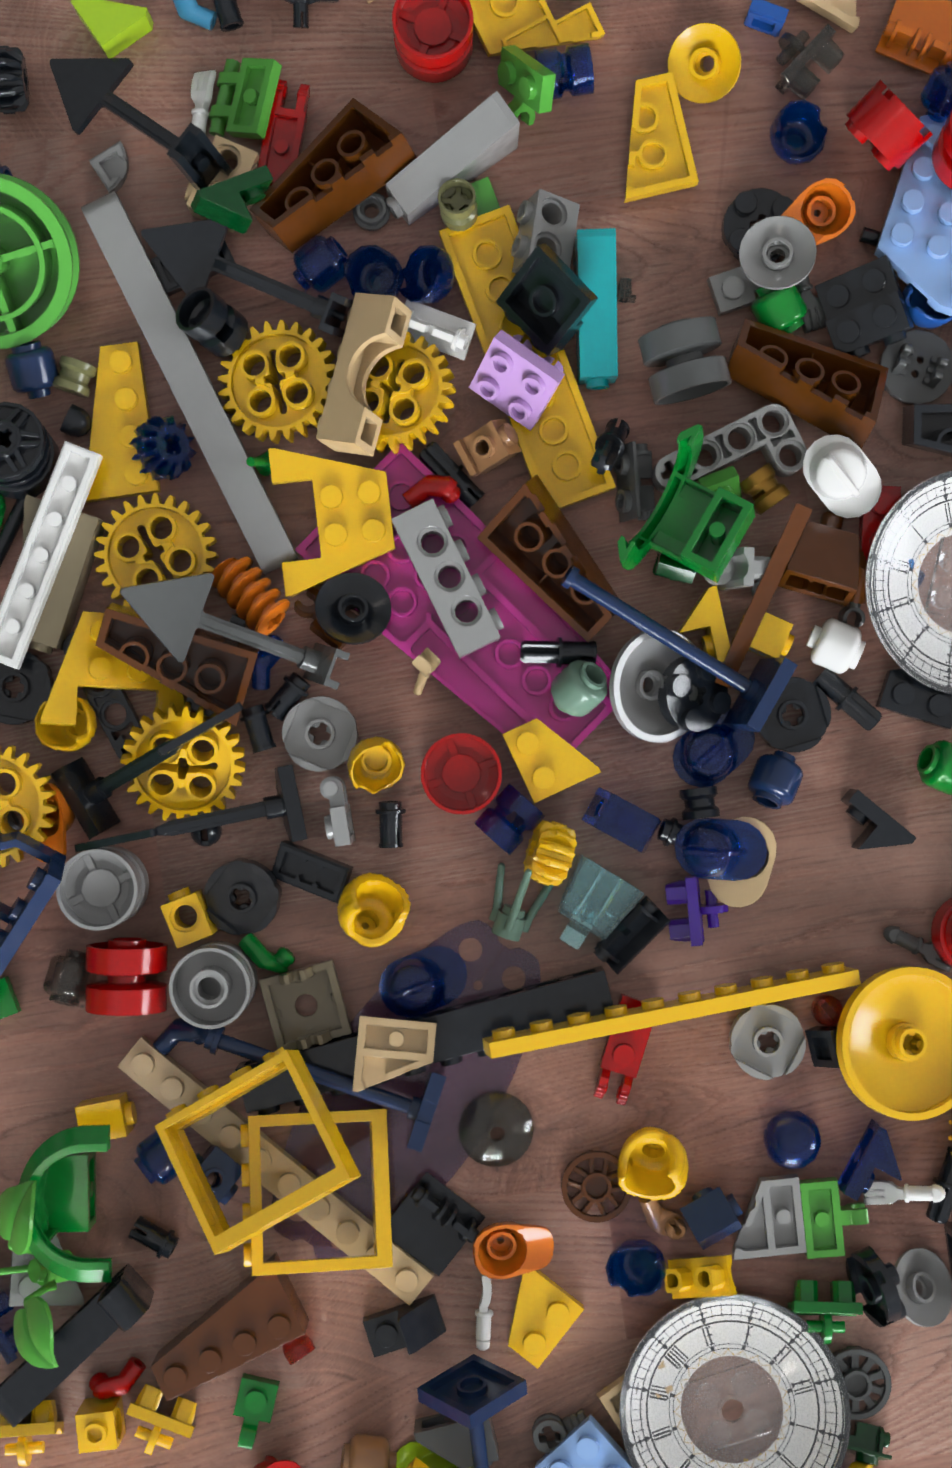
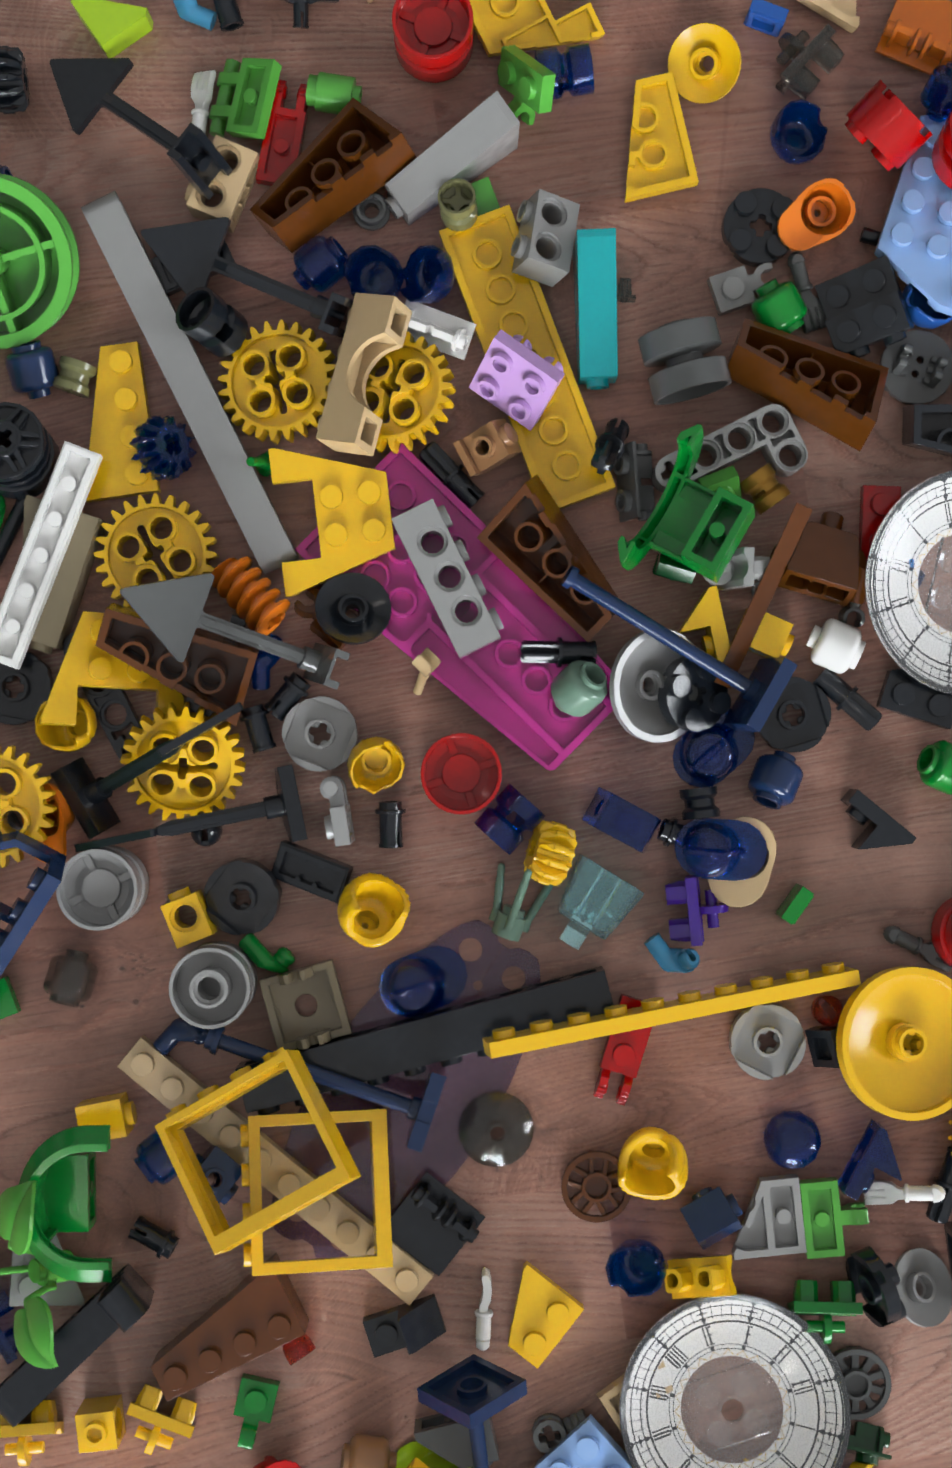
(76, 422): black hinge -> none
(112, 166): light grey tile -> none
(119, 1385): red arm -> none
(126, 965): red wheel -> none
(228, 199): dark green slope -> none
(331, 92): none -> bright green brick
(390, 1049): tan wing -> none
(434, 486): red arm -> none
(520, 1252): orange cap -> none
(546, 300): black plate -> none
(546, 760): yellow wing -> none
(632, 935): black hinge -> none
(662, 1220): medium nougat arm -> none
(672, 959): none -> dark azure arm
(772, 237): light grey dish -> none
(794, 904): none -> green tile
(842, 476): white piece -> none

